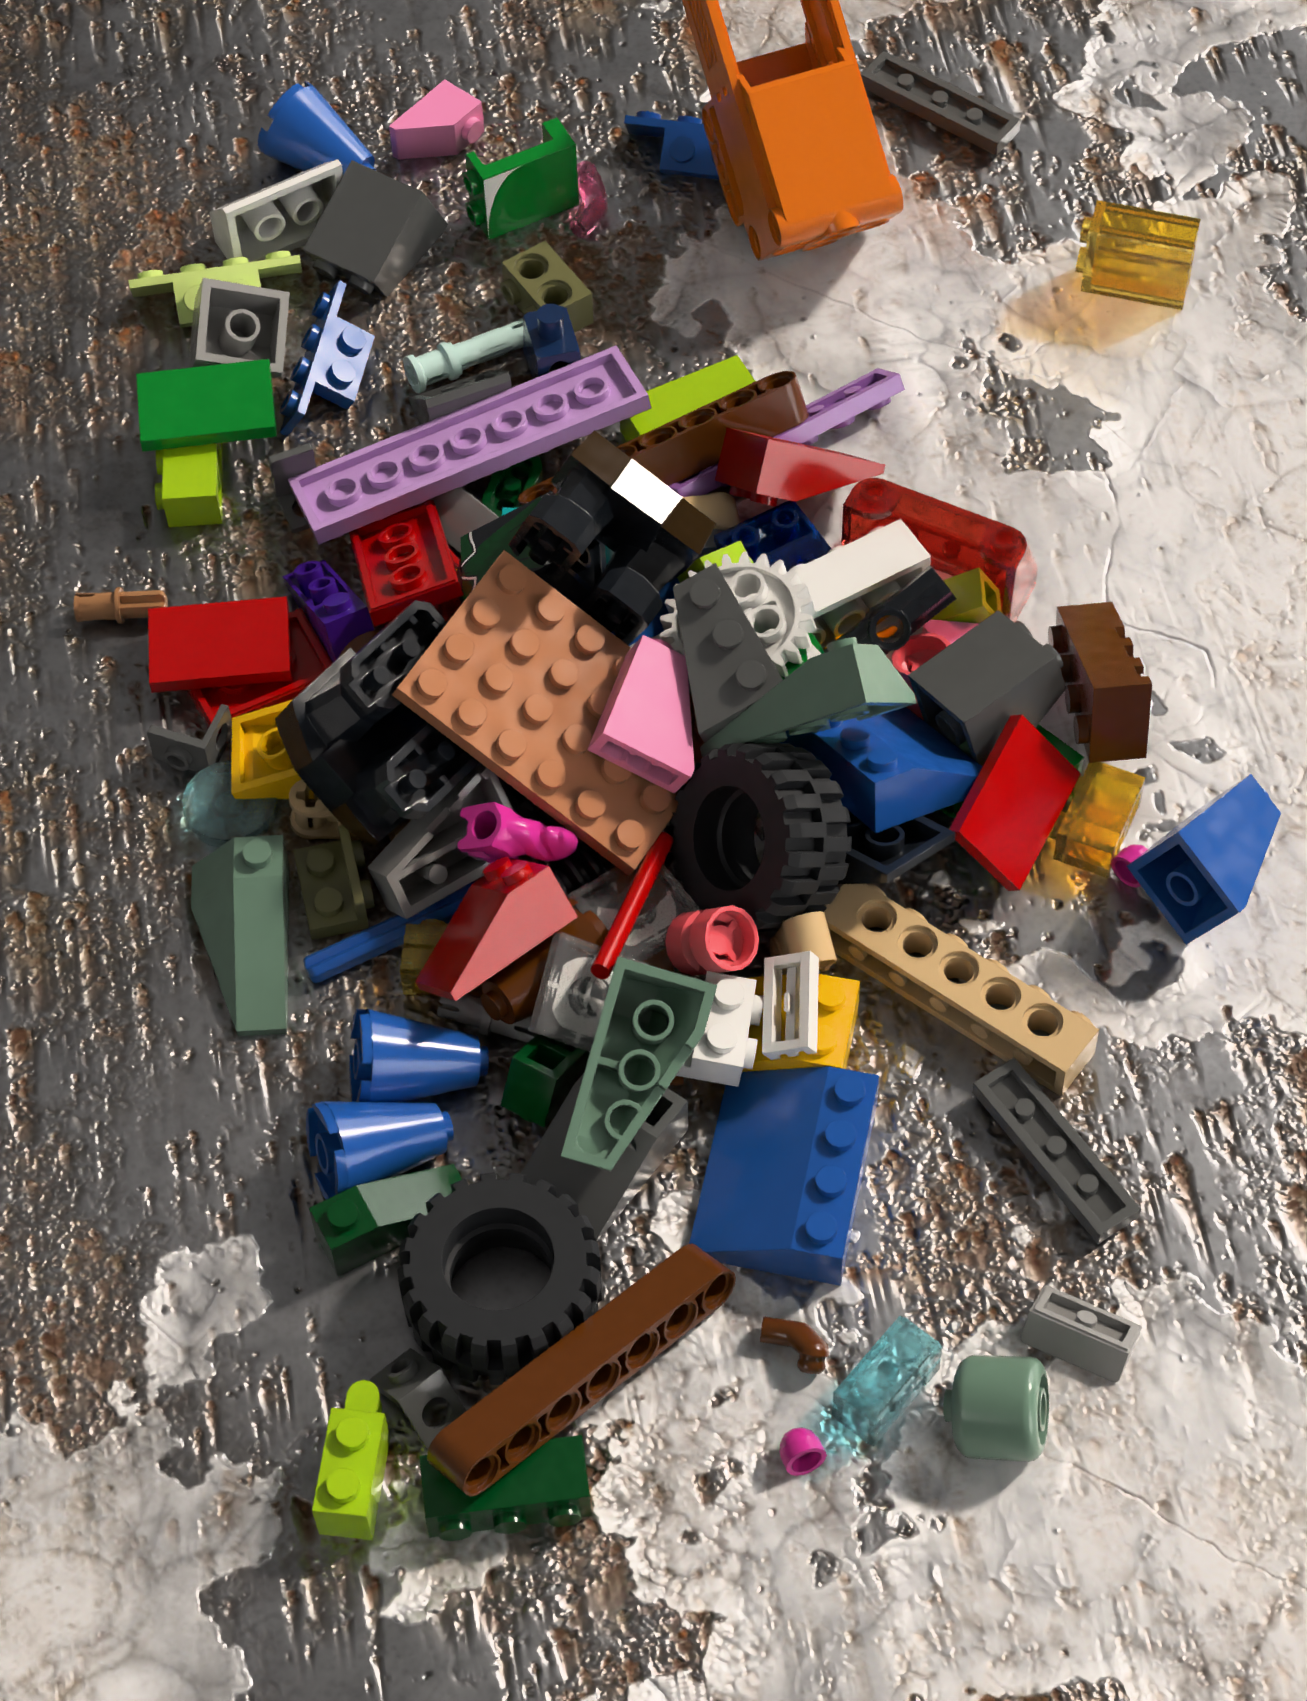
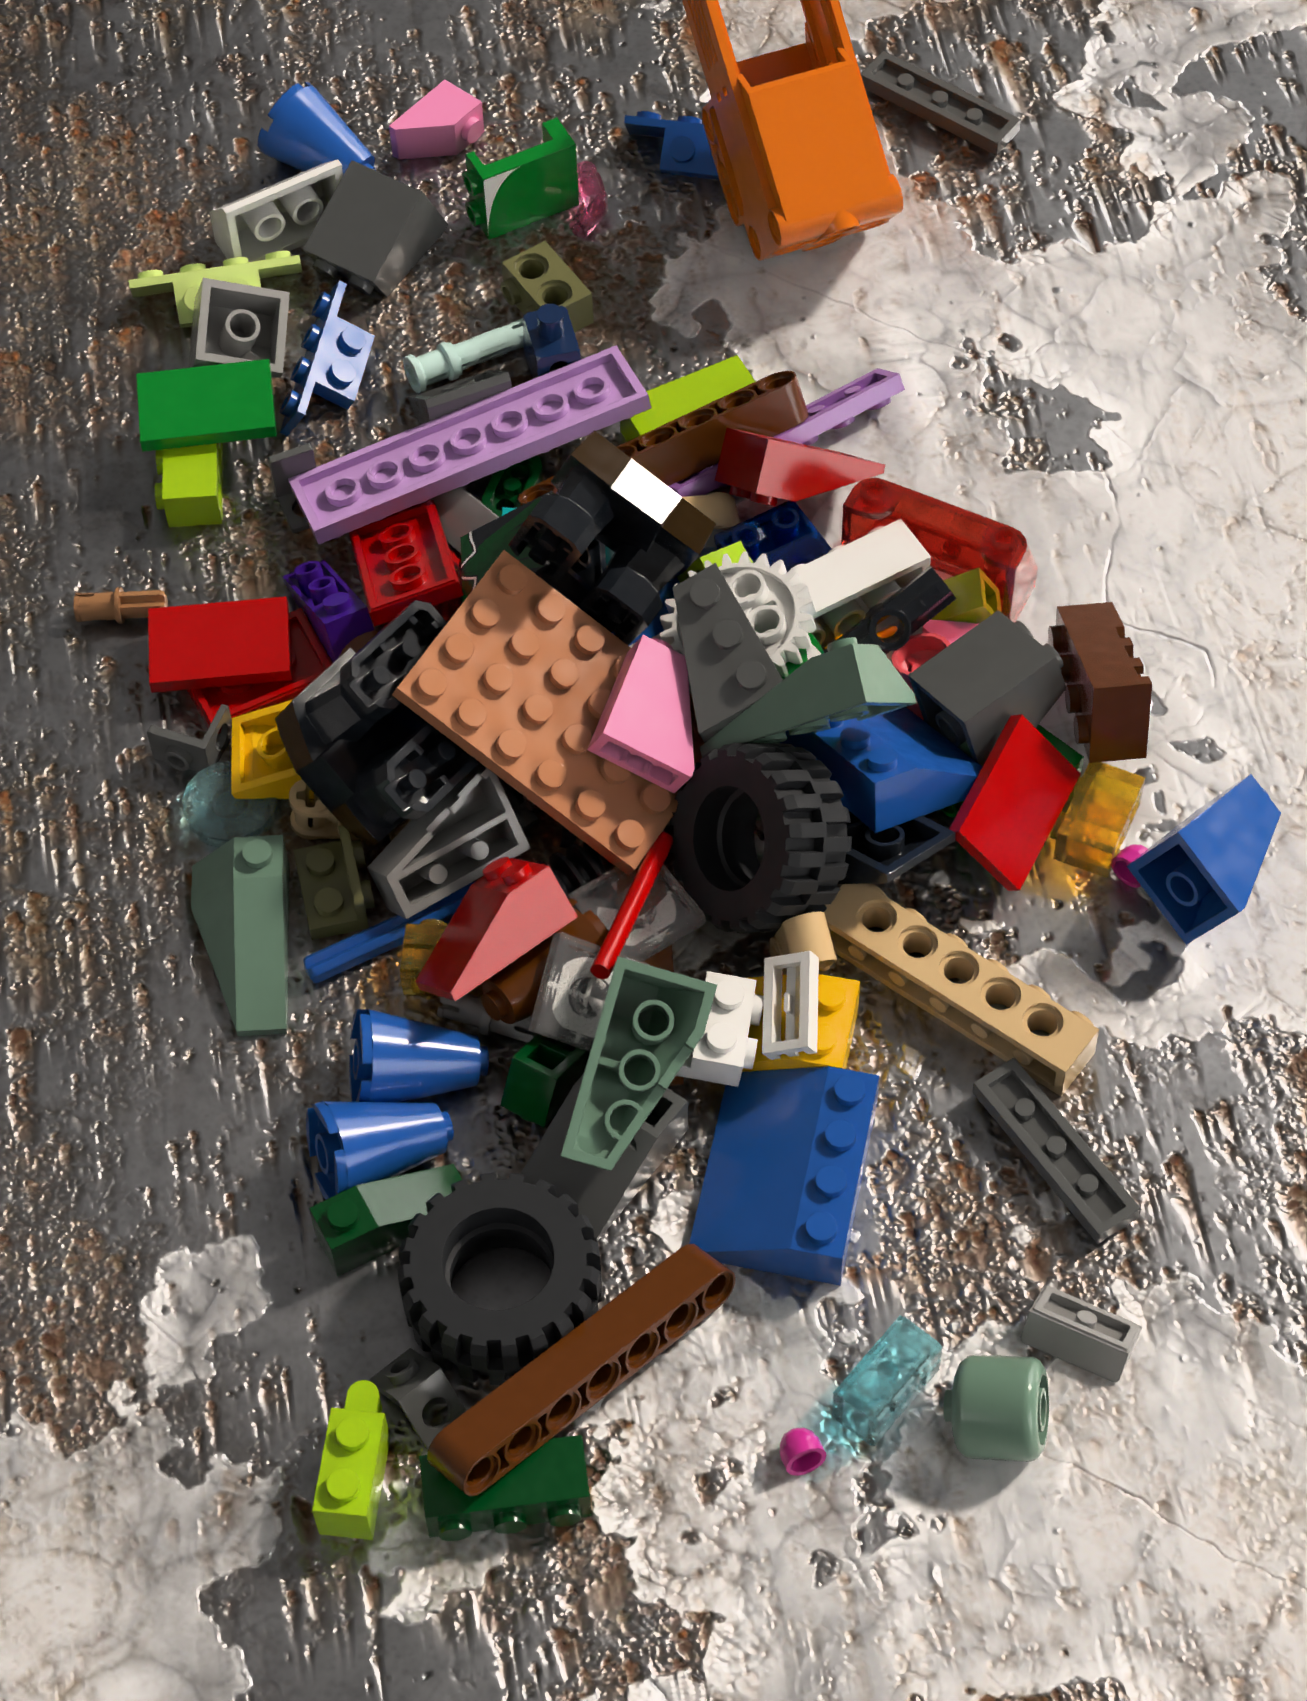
(500, 832): dark pink animal -> none
(712, 940): coral wheel -> none
(801, 1338): reddish brown arm -> none
(1137, 254): clear yellow brick -> none

